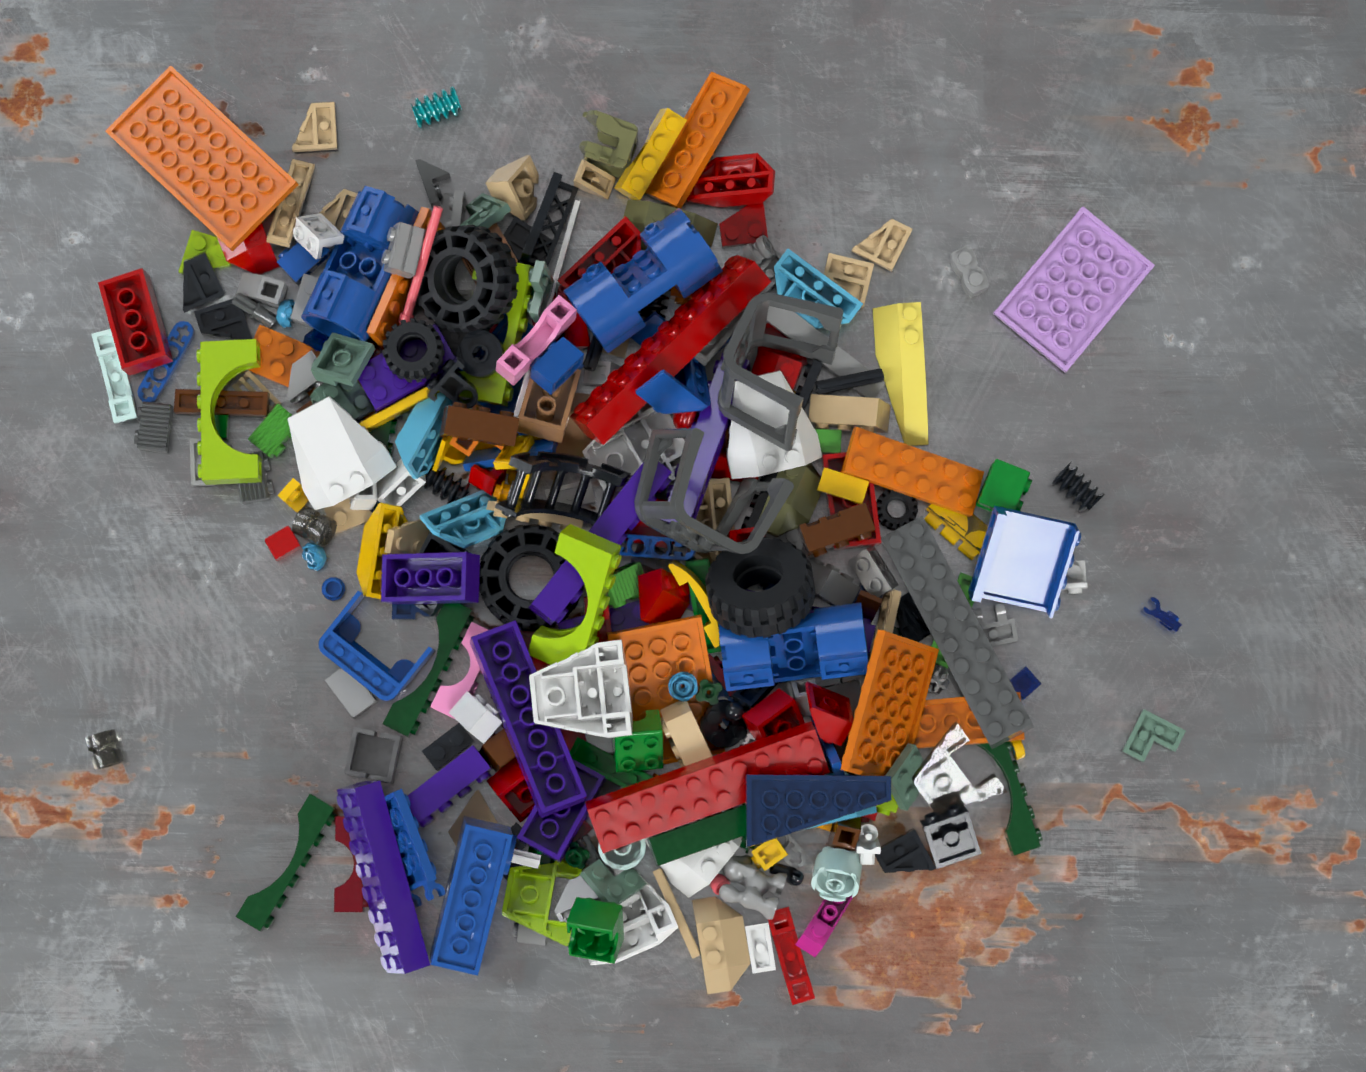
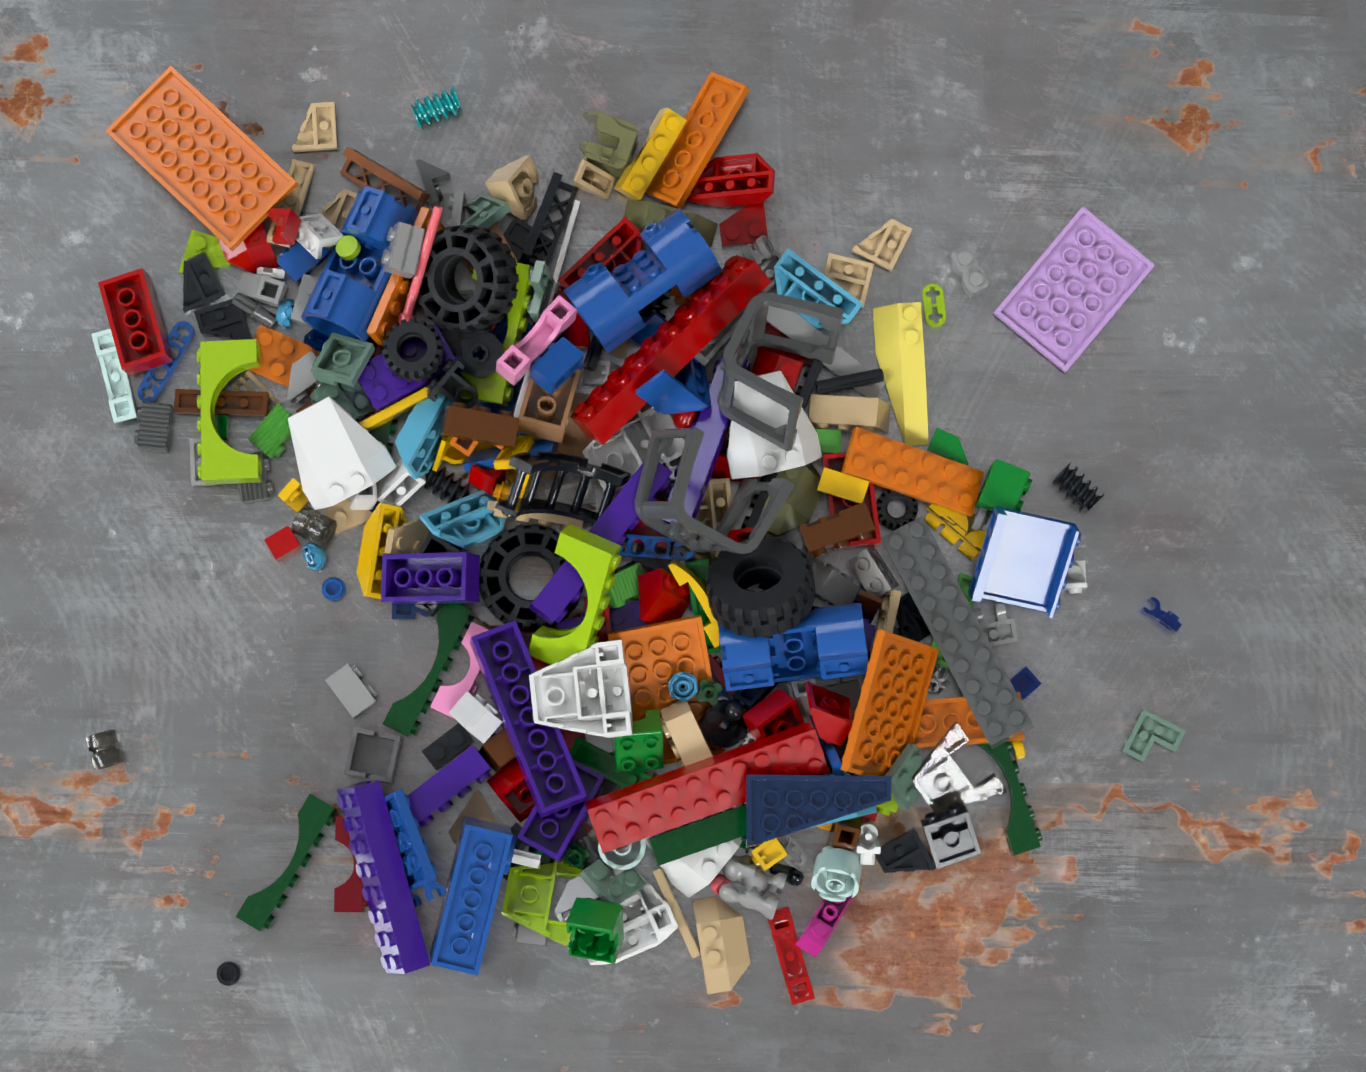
(228, 973): none -> black plate
(271, 272): none -> white tile
(287, 225): none -> red panel
(341, 648): blue windscreen -> none
(348, 247): none -> lime tile
(385, 175): none -> dark orange fence
(760, 948): white plate -> none
(939, 305): none -> lime beam
(947, 446): none -> green tile
(980, 518): none -> light grey wheel

